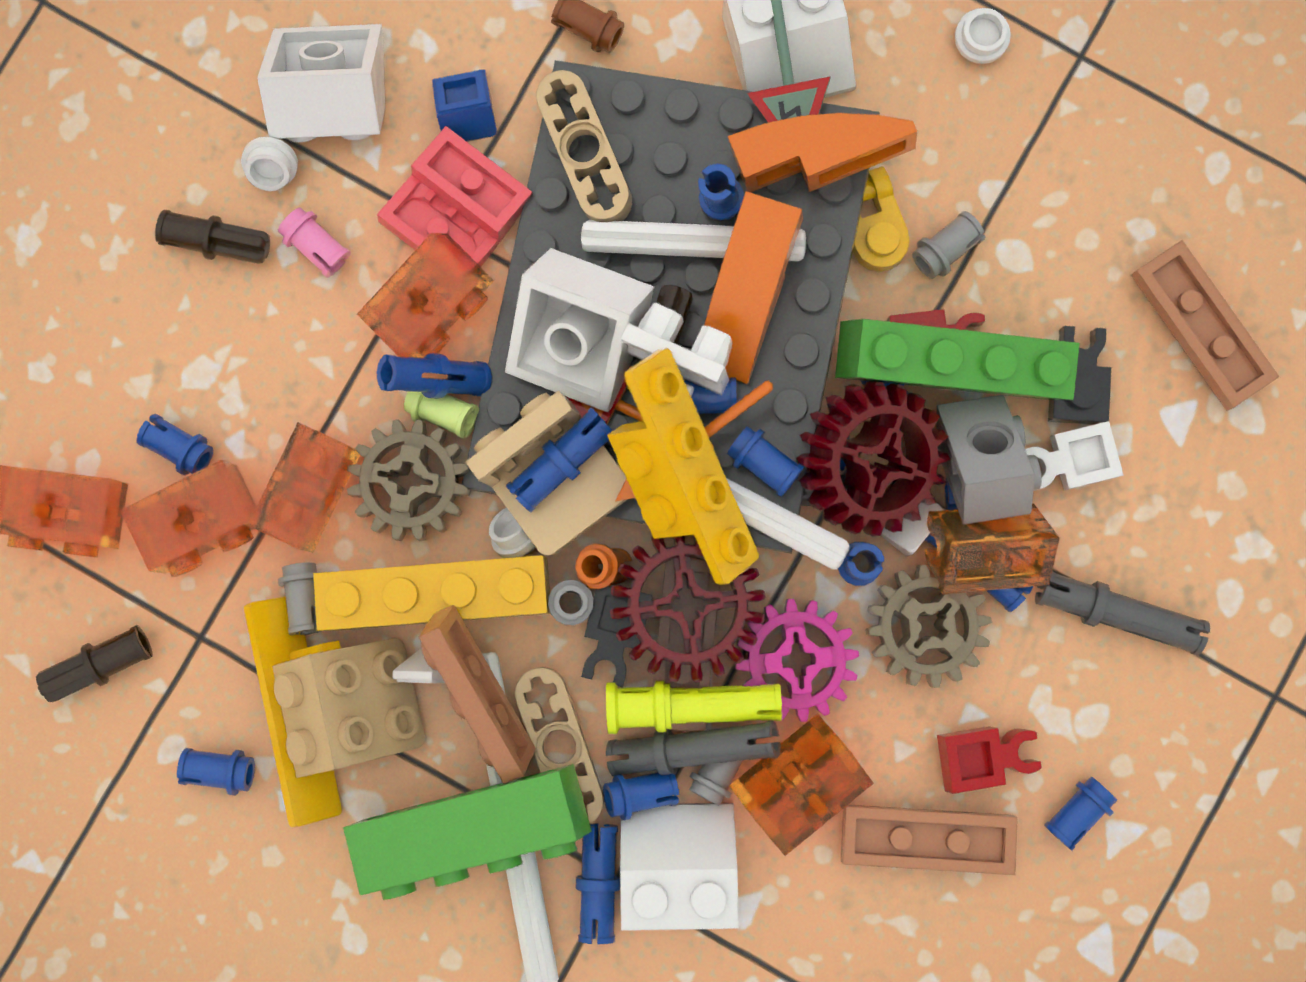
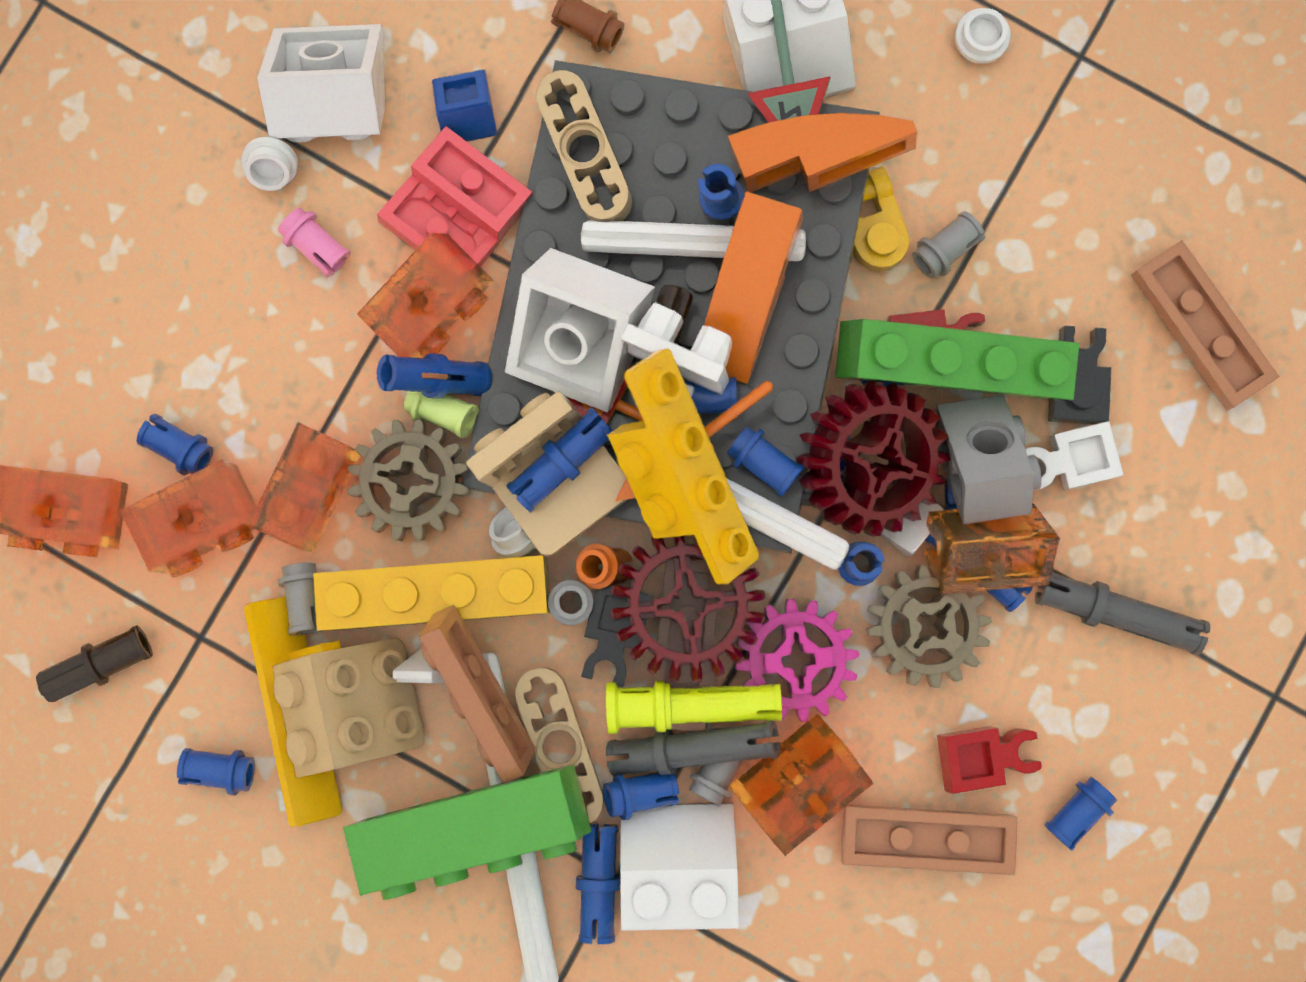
(212, 237): dark brown axle -> none

